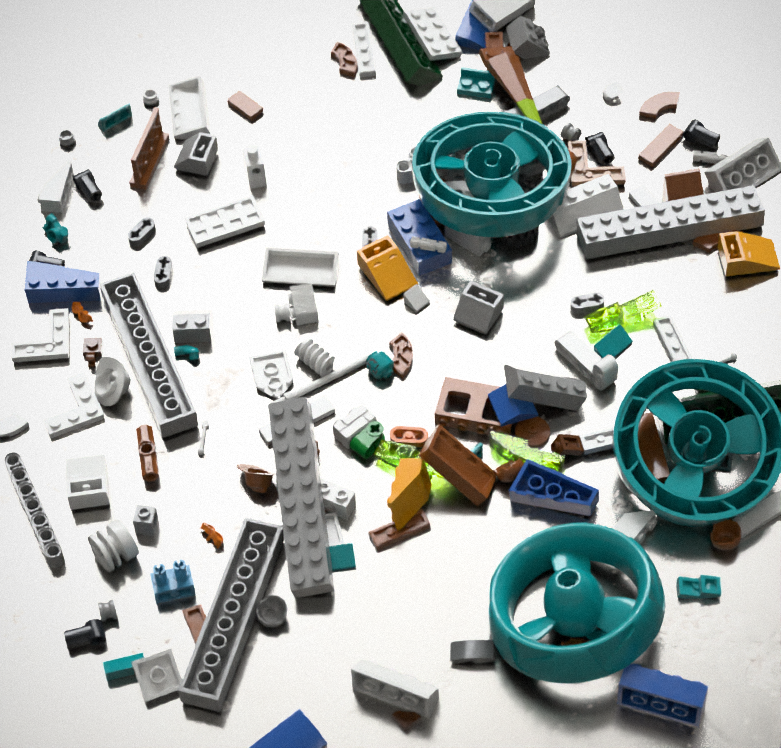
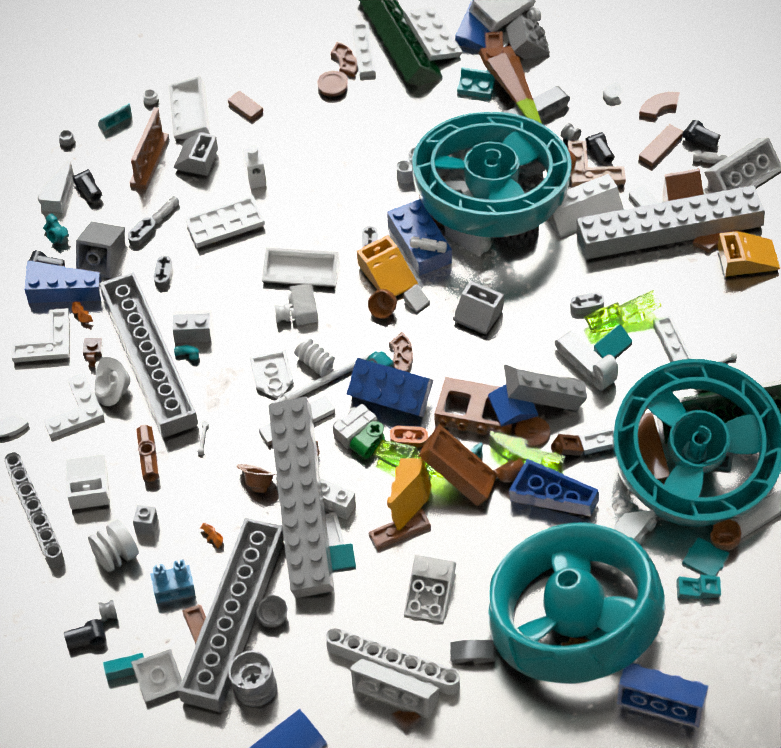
(100, 247): none -> light grey slope
(165, 209): none -> white axle
(253, 668): none -> light grey wheel
(332, 83): none -> piece
(382, 303): none -> dark orange hair
(386, 653): none -> white beam
(390, 387): none -> blue brick
(429, 587): none -> white slope
(534, 14): none -> white plate
(705, 558): none -> teal piece

